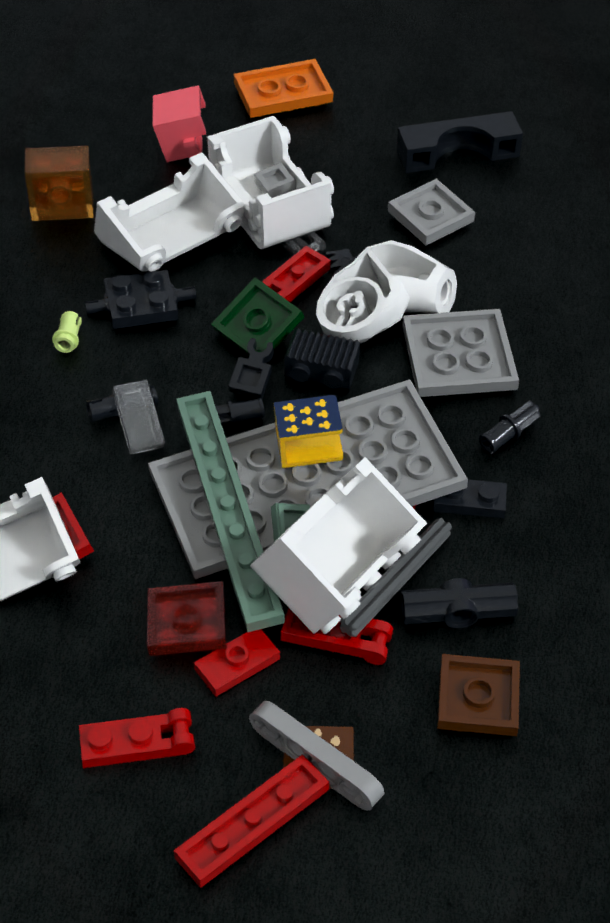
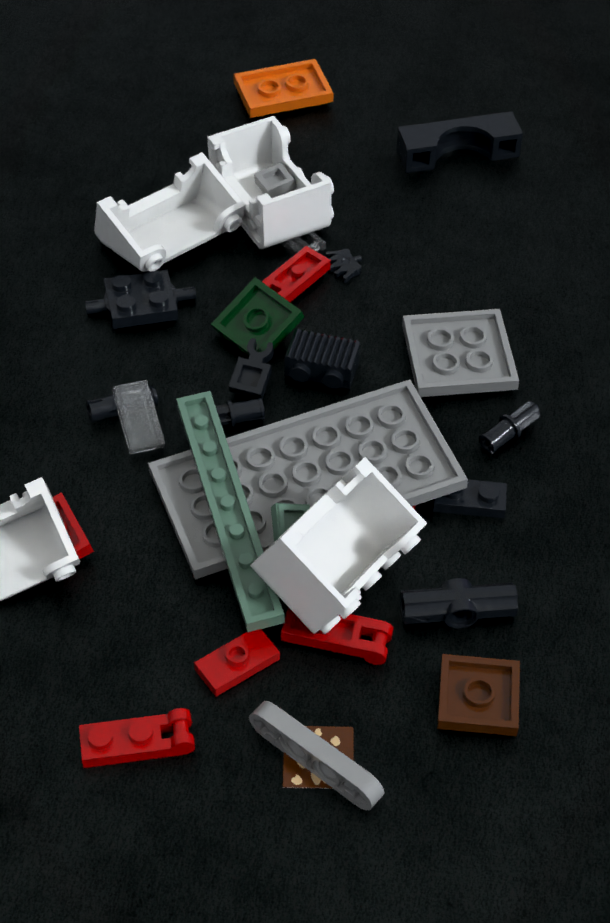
(59, 183): clear orange brick -> none
(66, 337): yellowish green pin -> none
(179, 122): coral plate -> none
(186, 618): clear red plate -> none
(251, 820): red plate -> none
(308, 431): piece -> none
(381, 288): white piece -> none
(396, 577): dark grey axle -> none
(431, 211): light grey plate -> none

